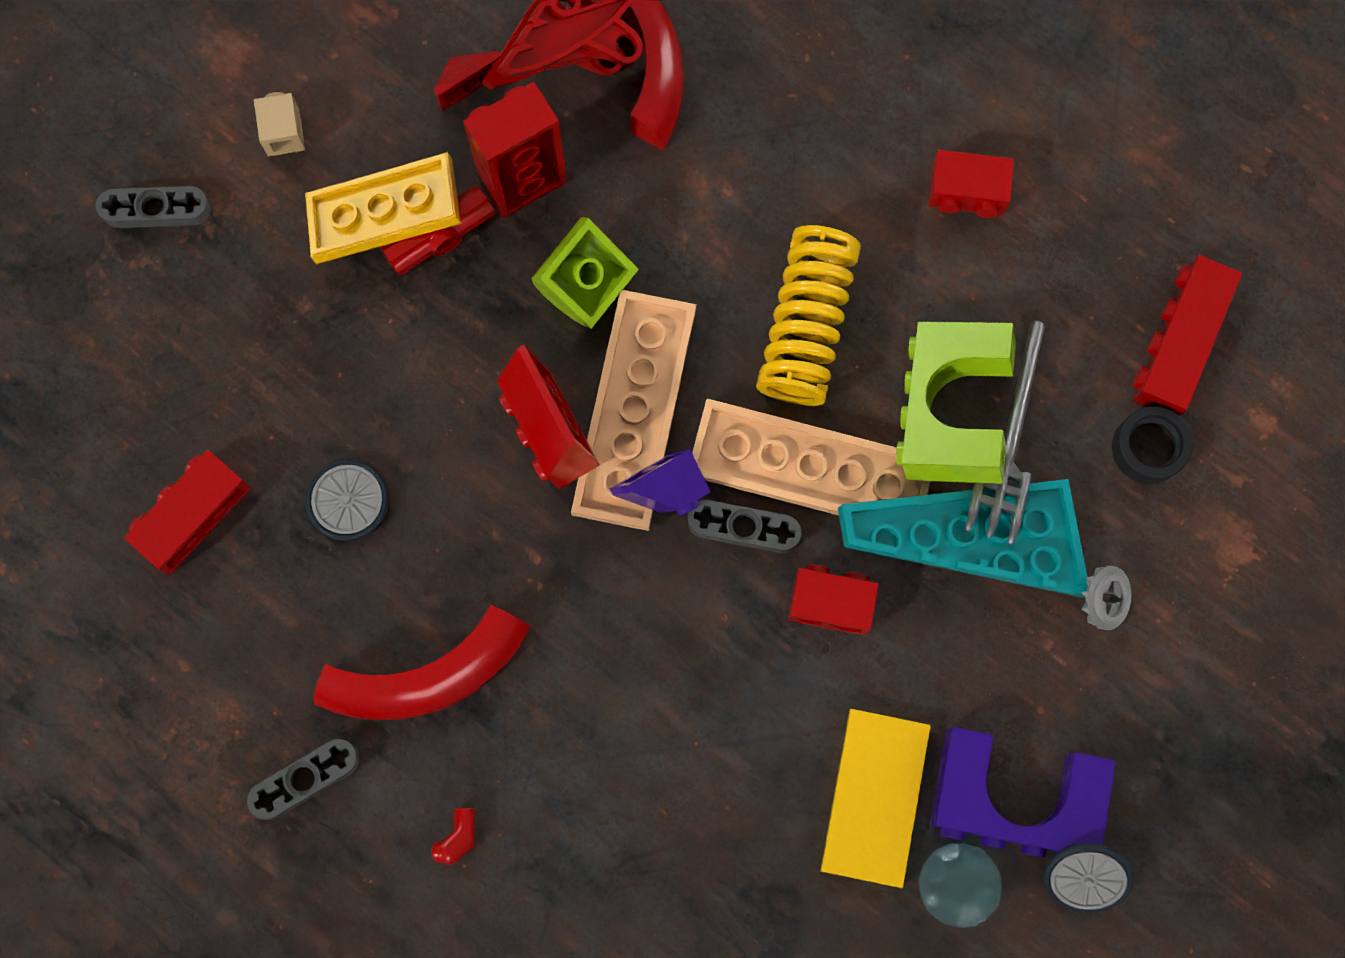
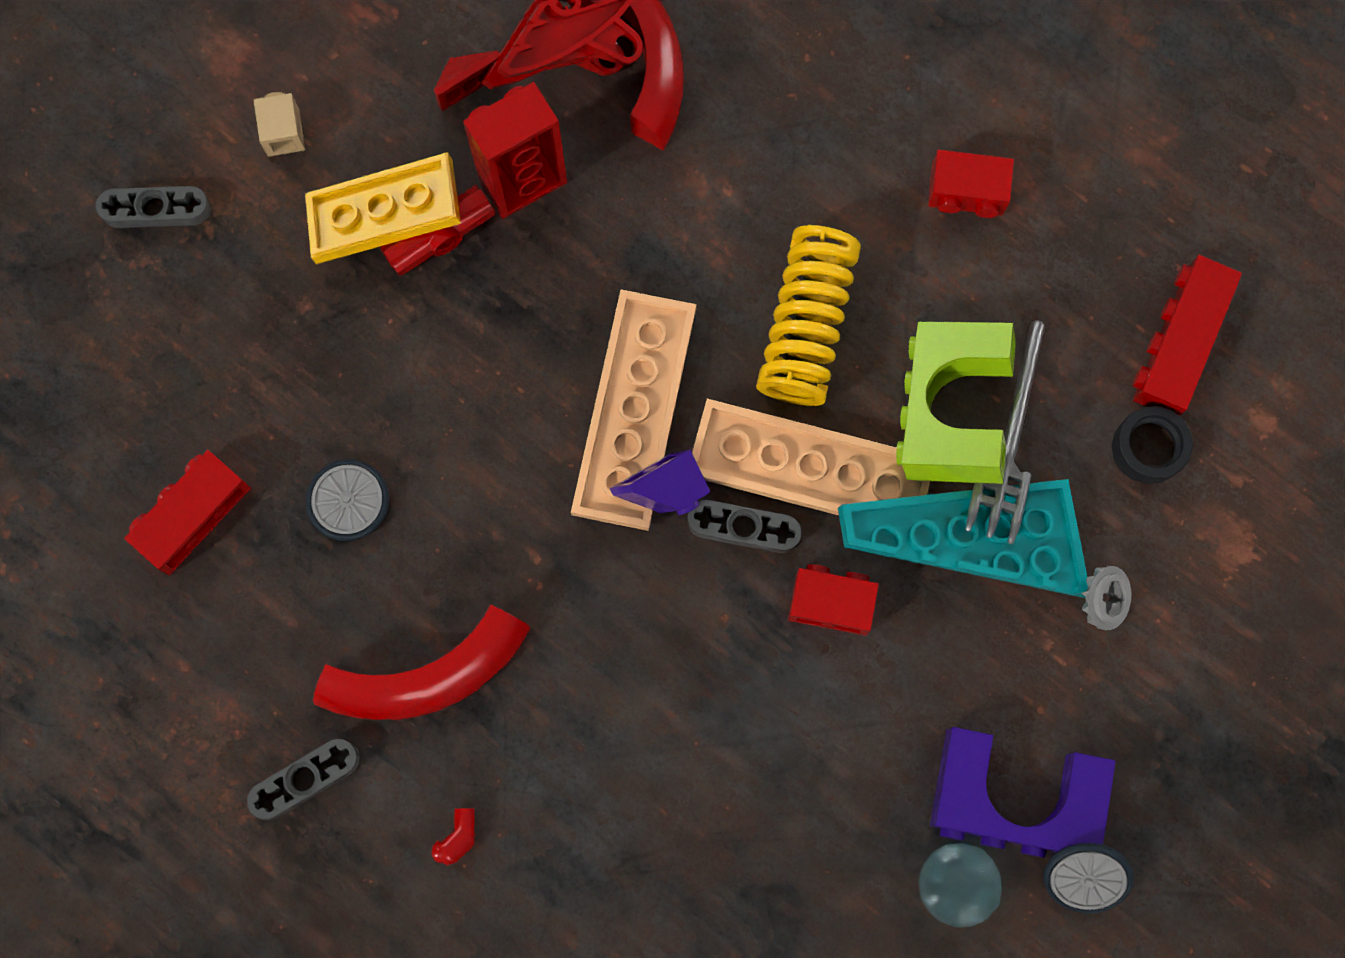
(544, 420): red slope -> none
(584, 273): lime brick -> none
(875, 798): yellow tile -> none

